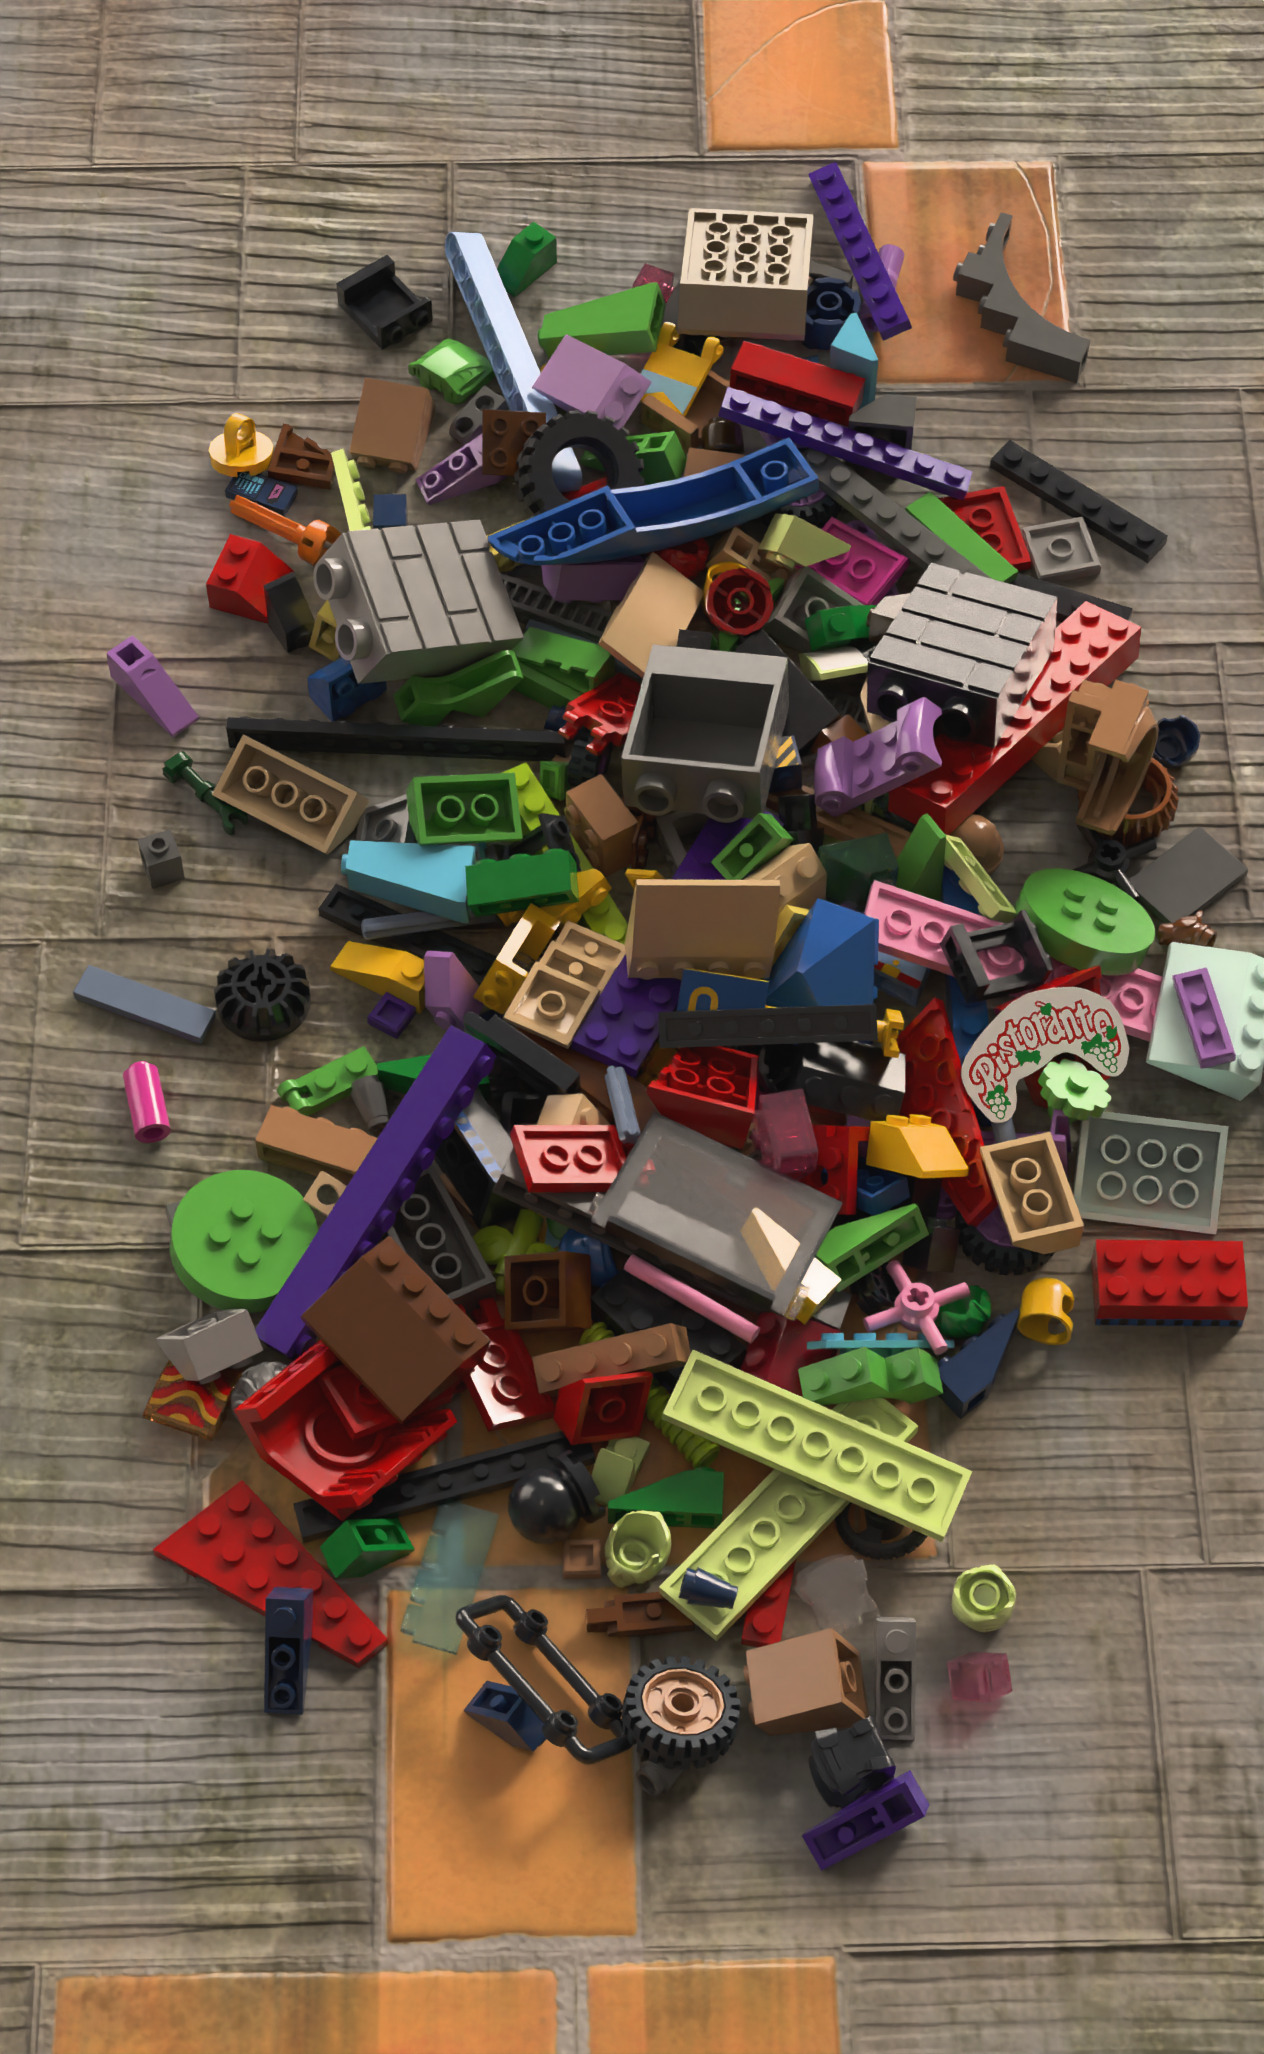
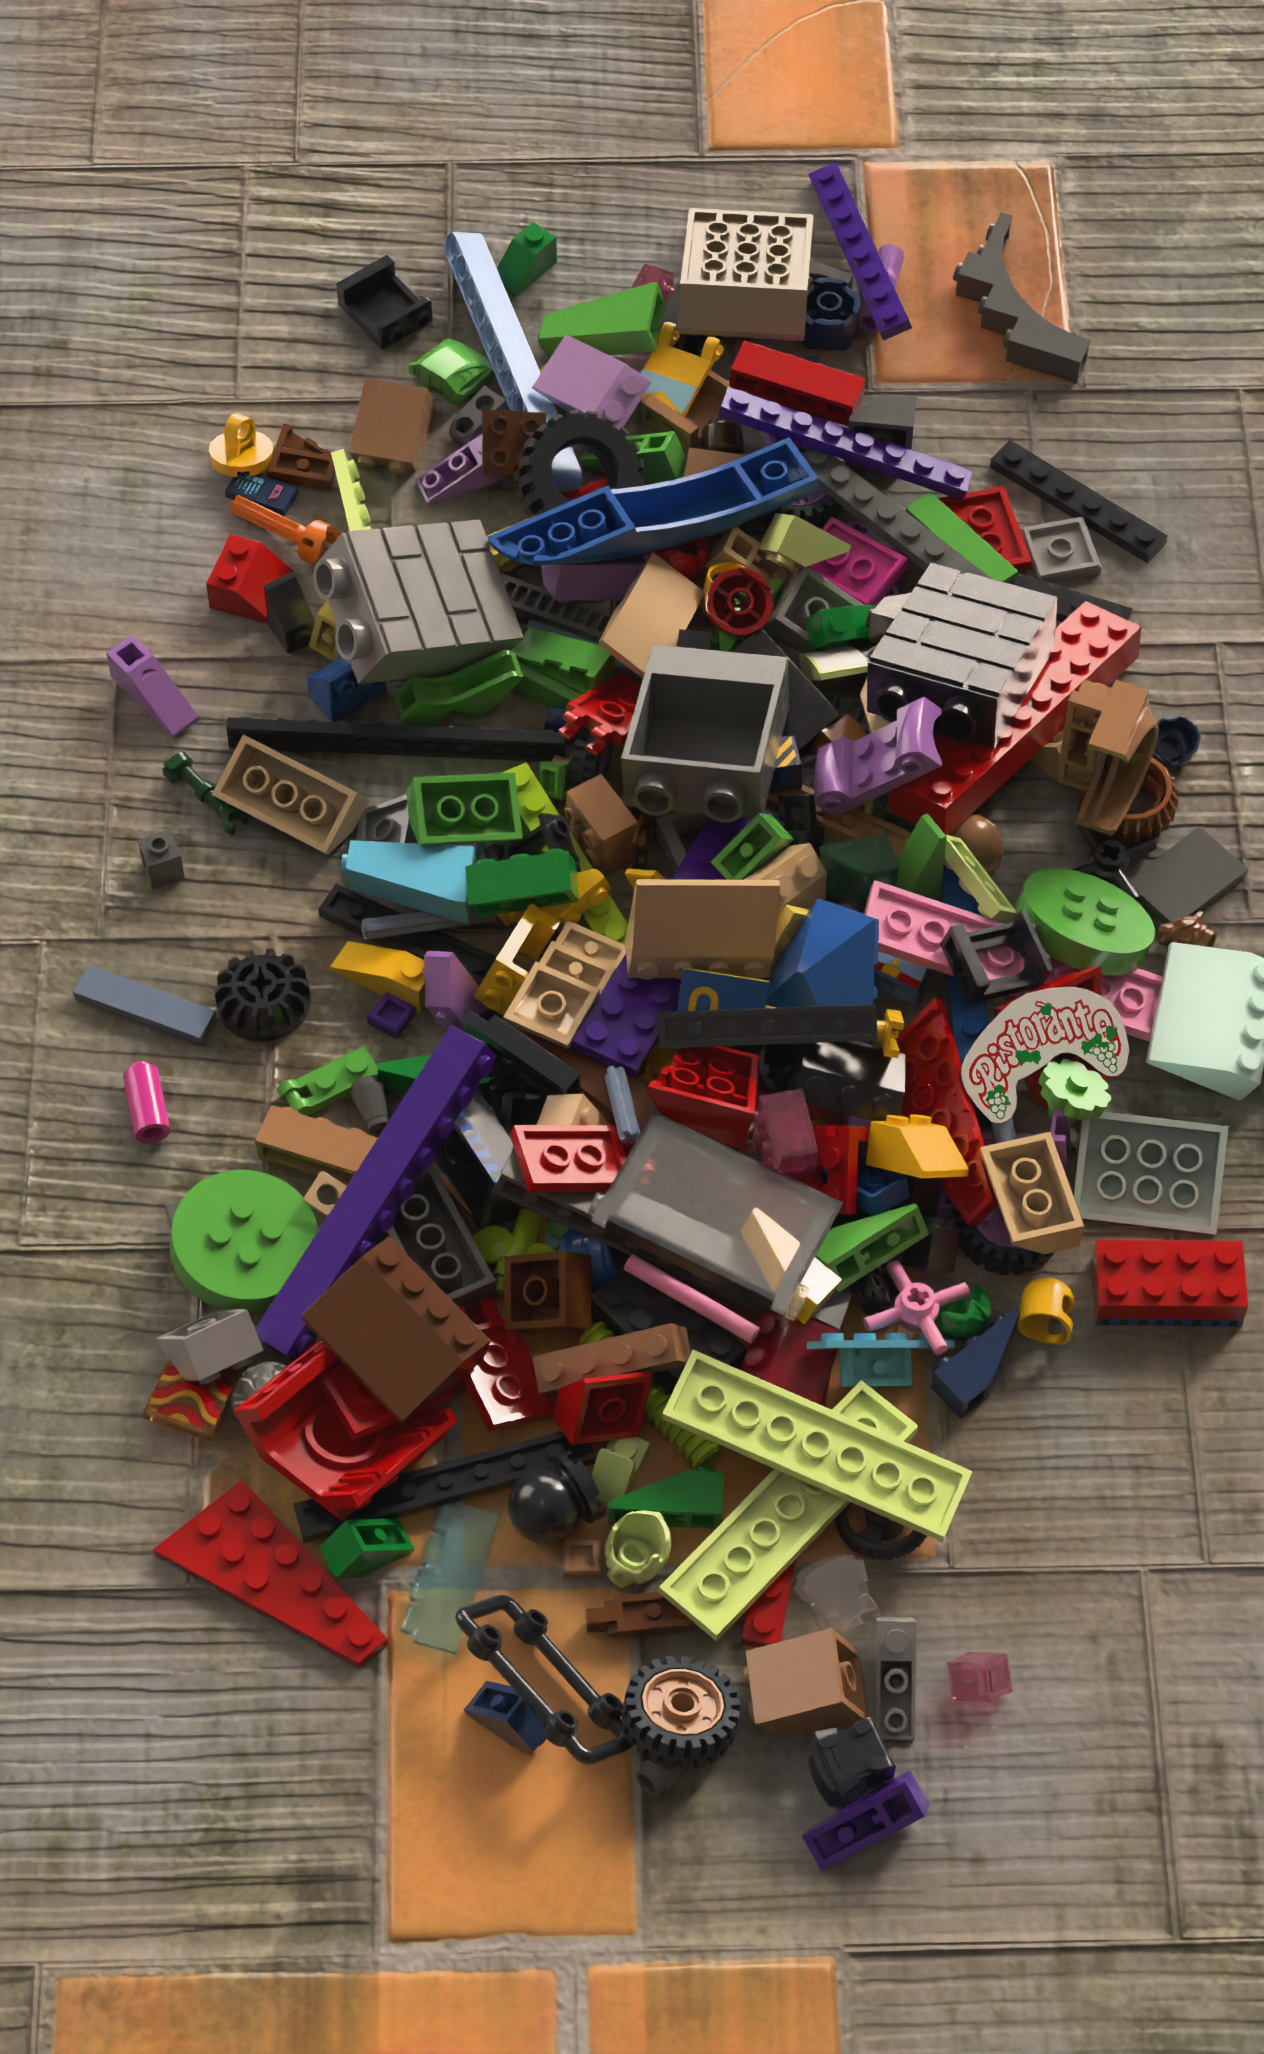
(287, 1649): dark blue slope -> none
(390, 511): dark blue brick -> none
(707, 1589): dark blue cone -> none
(855, 355): medium azure slope -> none
(866, 1375): bright green arch -> none
(983, 1598): yellowish green hair -> none
(1203, 1018): medium lavender tile -> none

